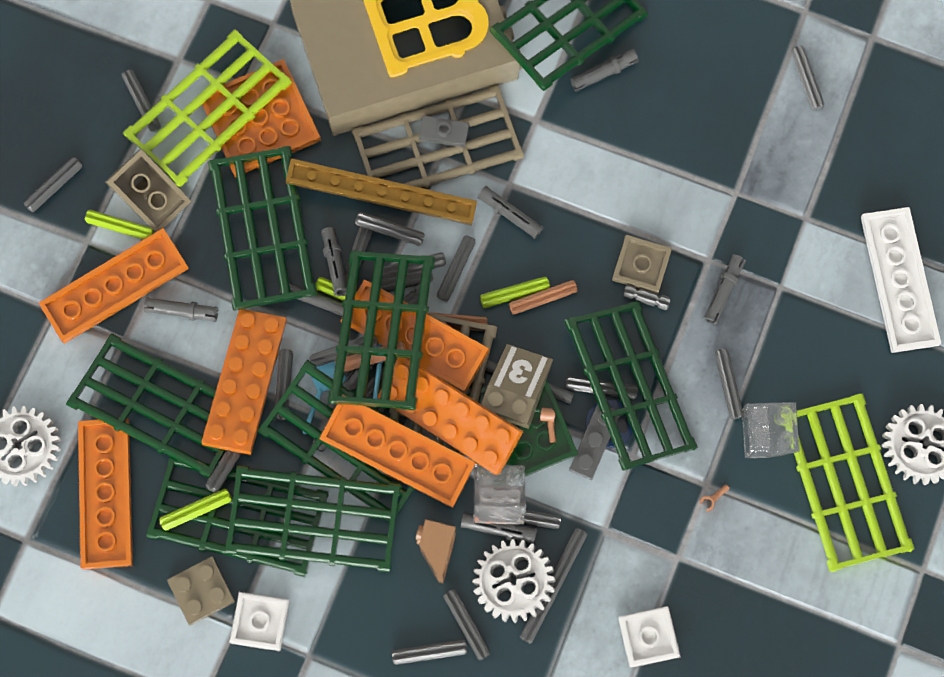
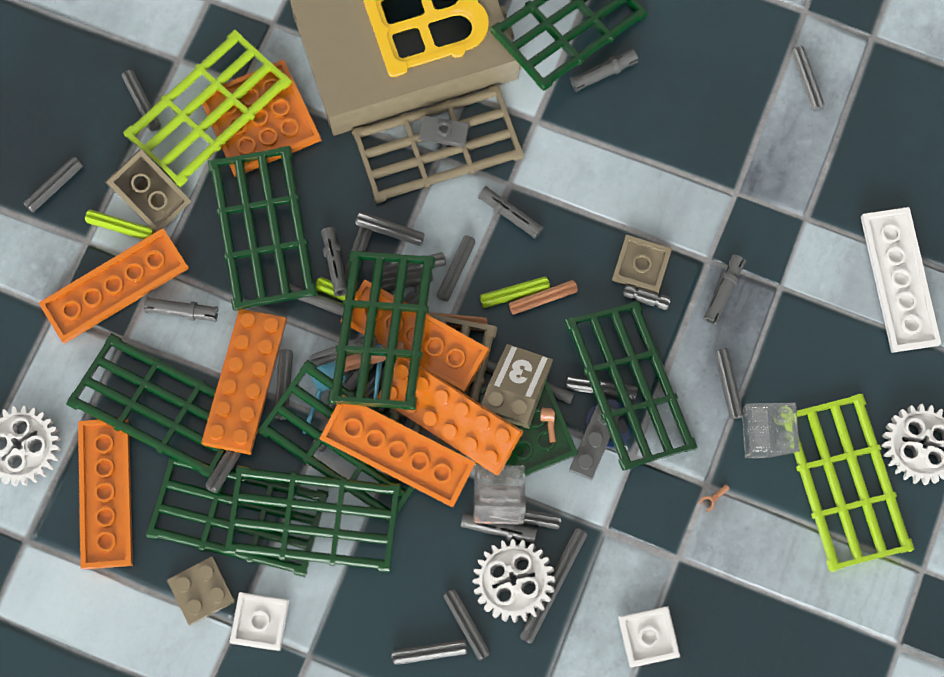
(195, 509): lime axle -> none
(381, 191): pearl gold plate -> none
(436, 545): medium nougat slope -> none

